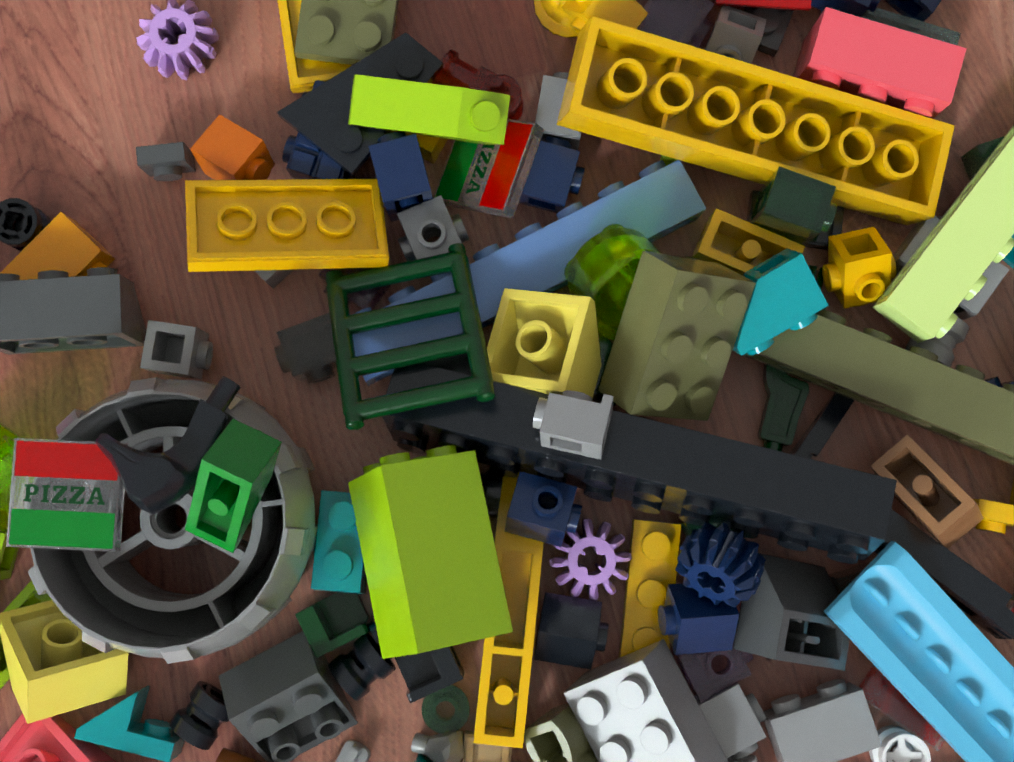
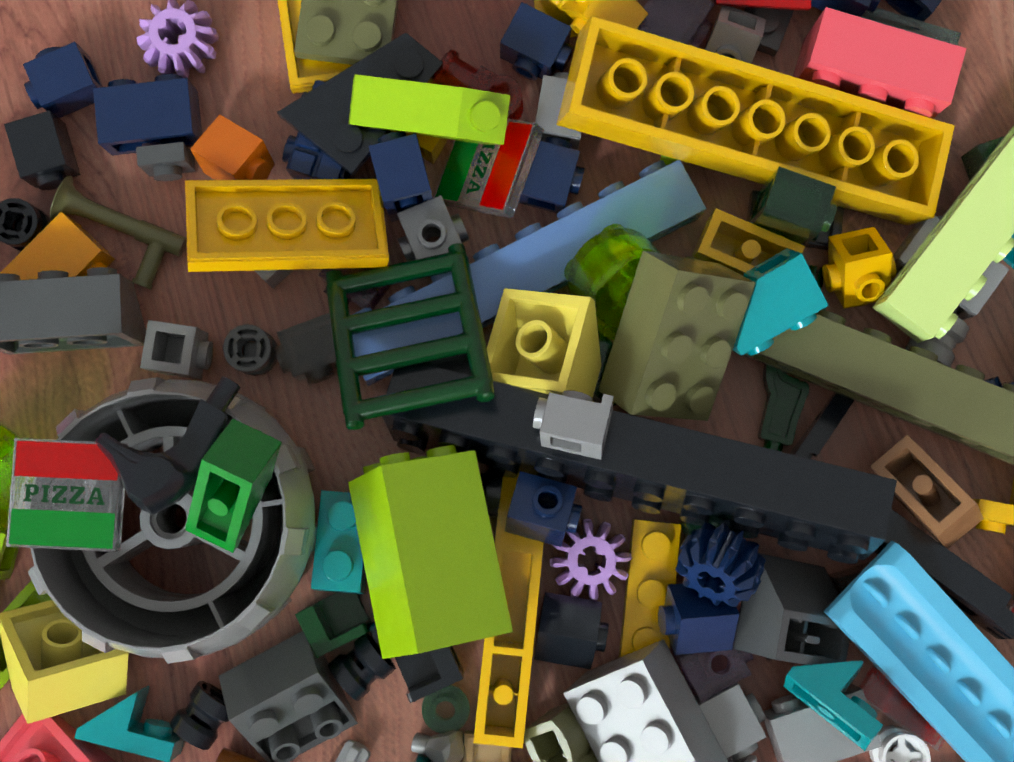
(42, 150): none -> black brick
(61, 79): none -> dark blue brick
(146, 113): none -> dark blue brick
(159, 240): none -> olive piece
(258, 355): none -> dark grey wheel
(536, 43): none -> dark blue brick
(823, 689): none -> teal slope

